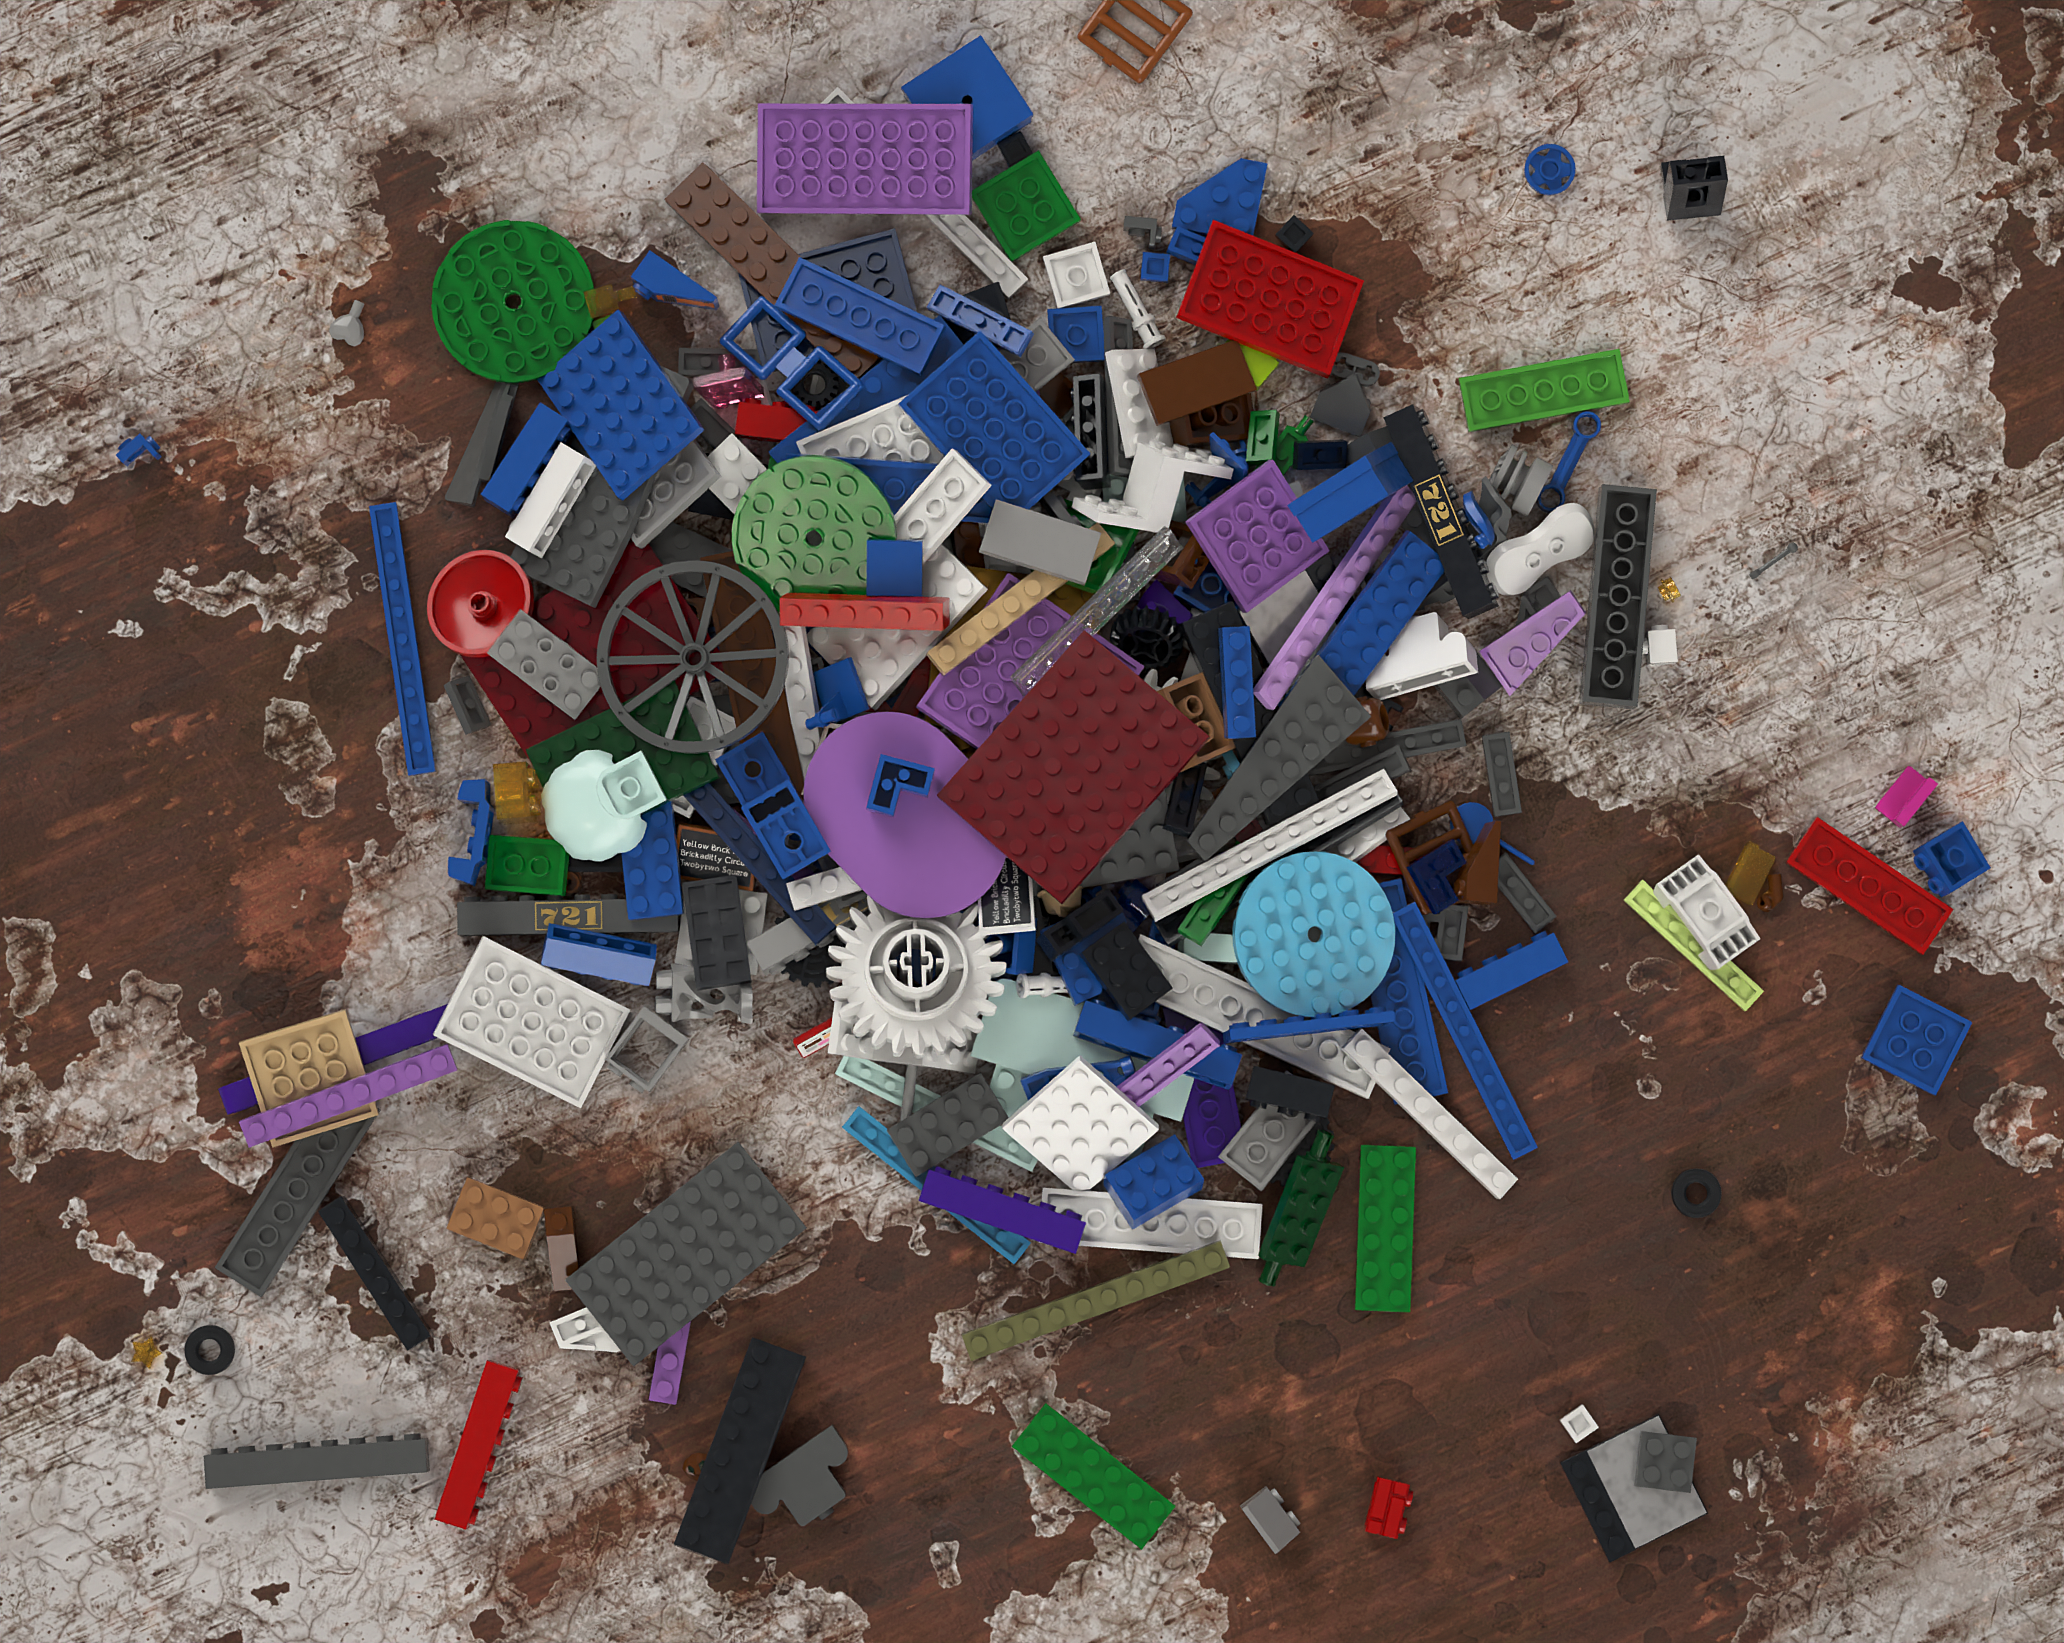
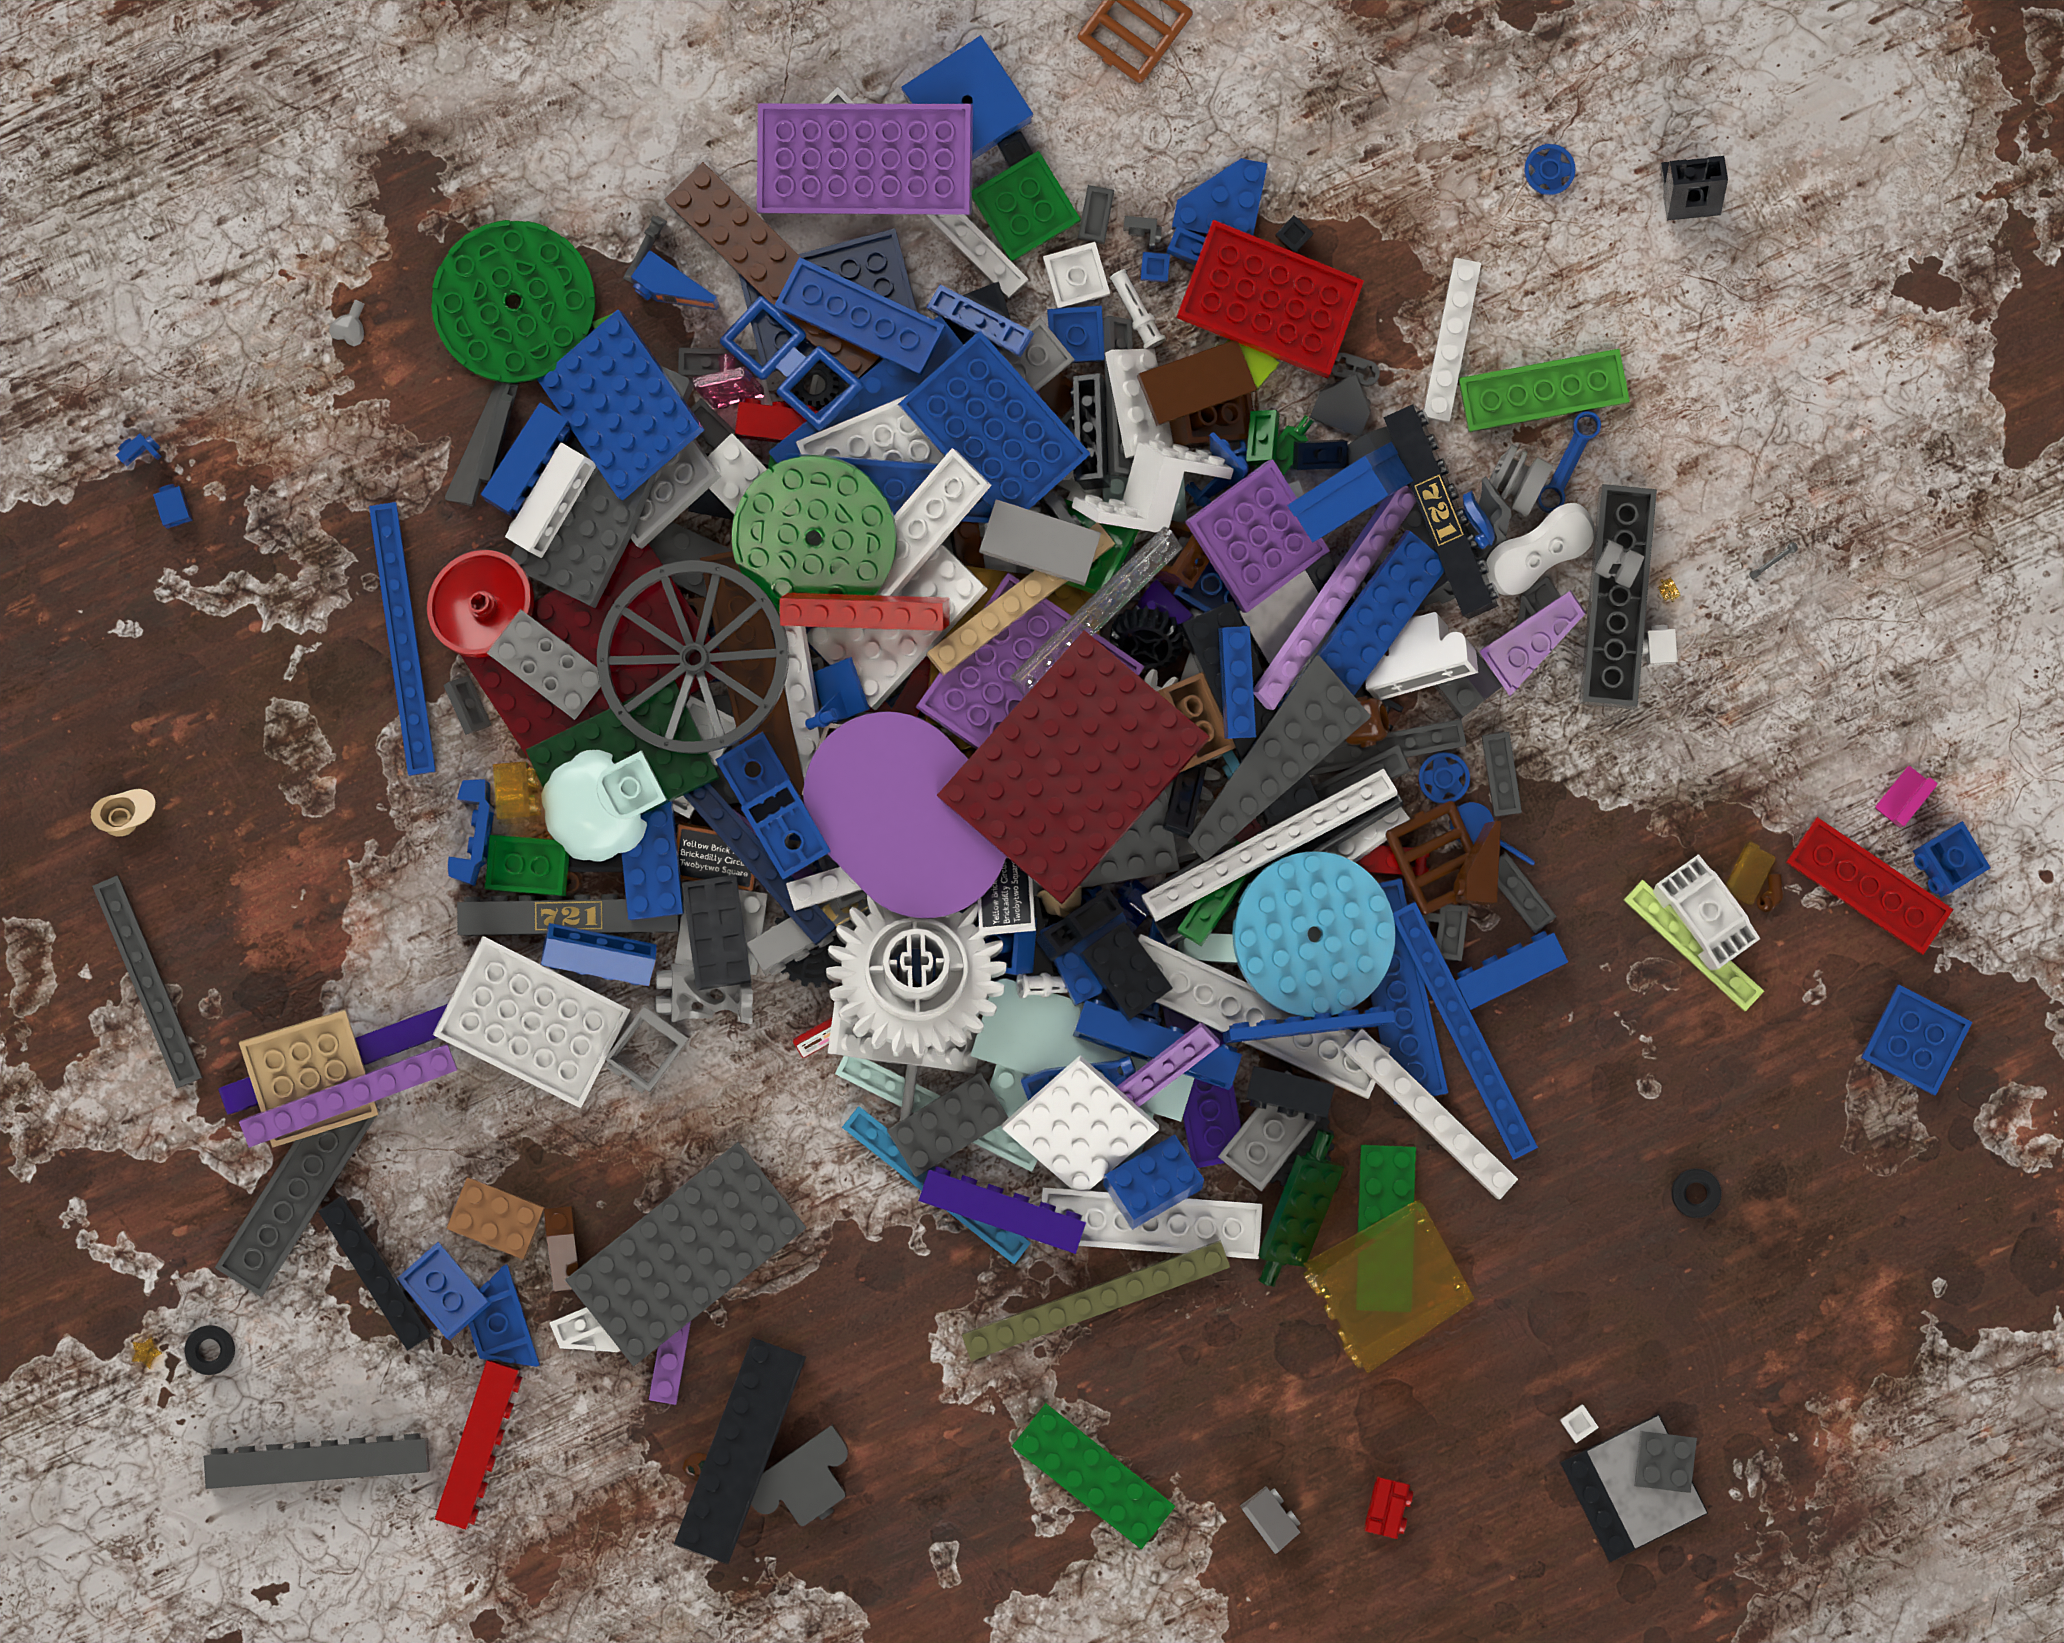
(123, 812): none -> tan piece
(147, 981): none -> dark grey plate
(172, 506): none -> blue brick
(443, 1291): none -> blue plate
(501, 1328): none -> blue wing
(605, 299): clear yellow plate -> none
(652, 233): none -> dark grey bar
(894, 567): blue tile -> none
(896, 776): blue brick -> none
(1096, 214): none -> dark grey tile
(1388, 1285): none -> clear yellow windscreen
(1430, 875): clear blue plate -> none
(1444, 777): none -> blue wheel
(1451, 339): none -> white plate
(1613, 556): none -> light grey wheel

